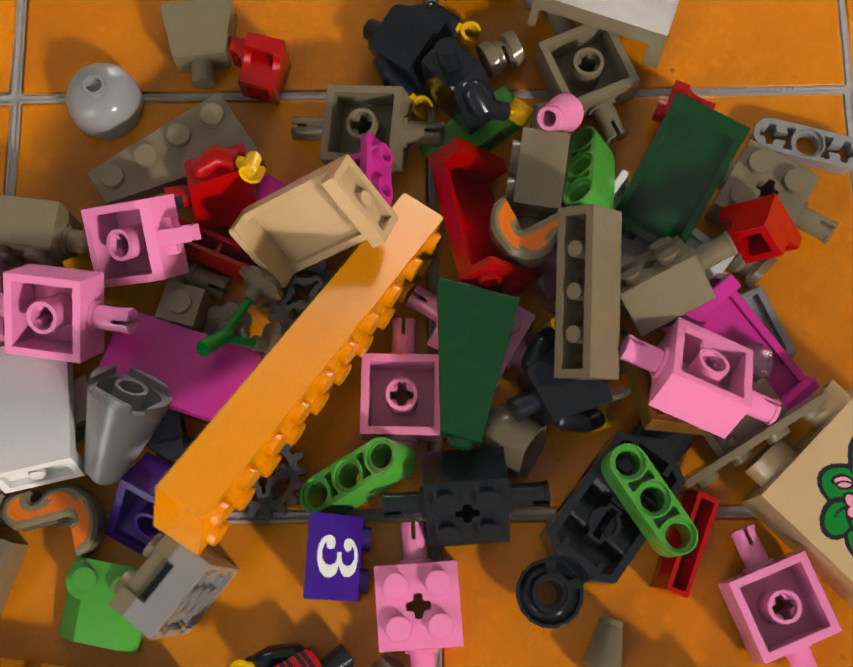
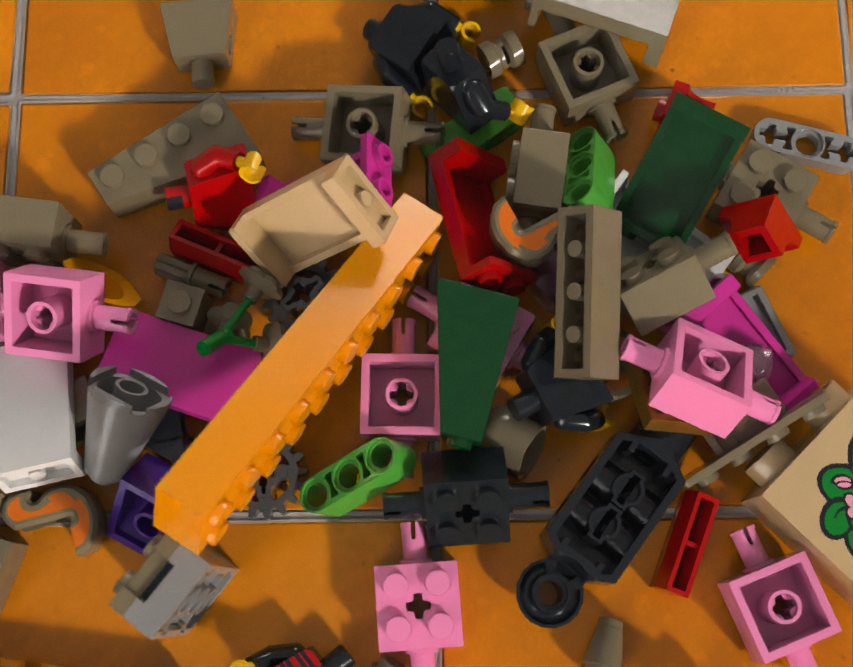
(86, 609): bright green slope -> none
(104, 101): light grey cylinder -> none
(138, 240): bright pink hinge -> none
(262, 64): red brick -> none
(336, 557): dark purple slope -> none
(561, 113): bright pink cone -> none
(668, 509): bright green beam -> none

